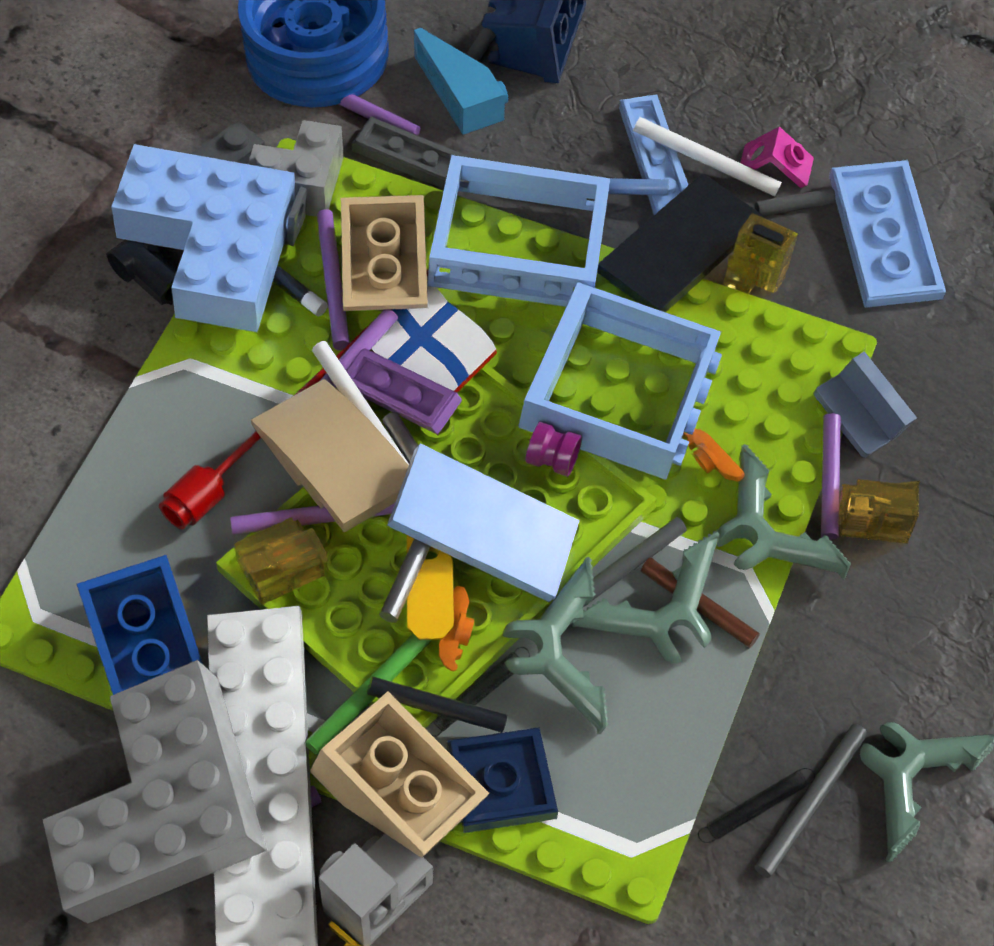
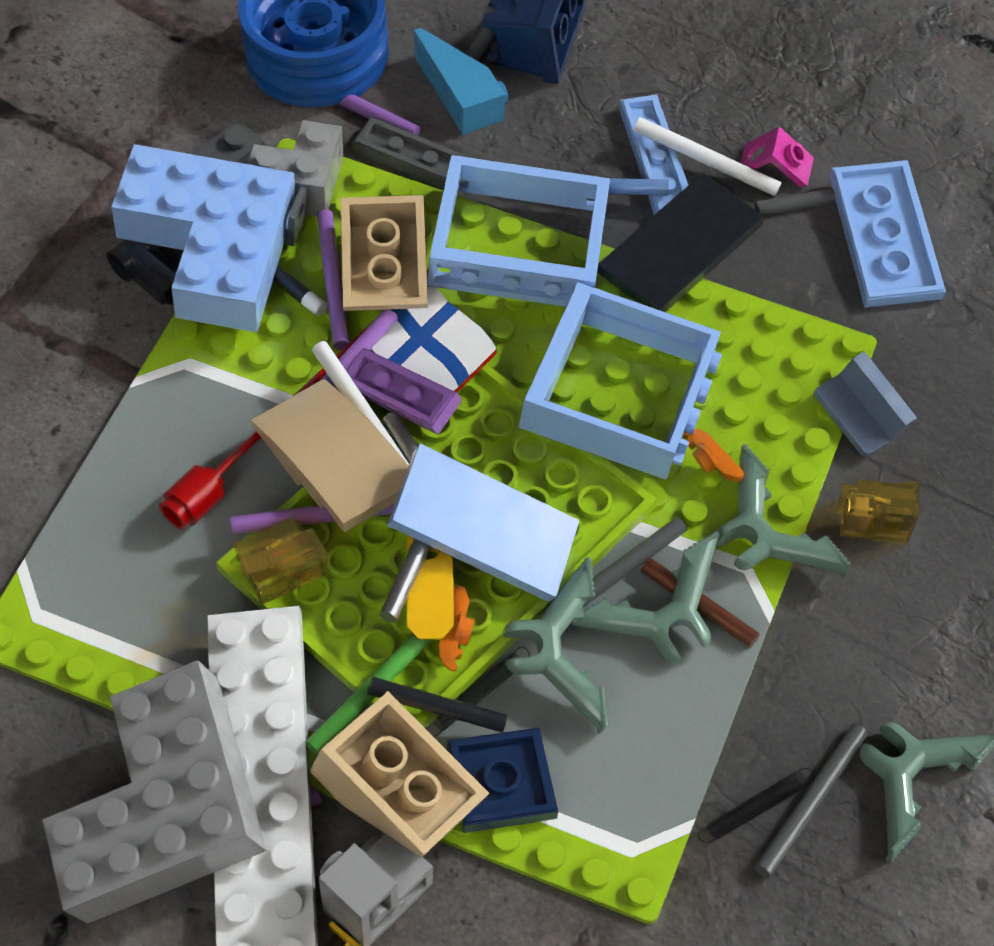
(138, 623): blue slope -> none
(553, 449): magenta wheel -> none
(760, 255): clear yellow piece -> none
(830, 476): medium lavender bar -> none

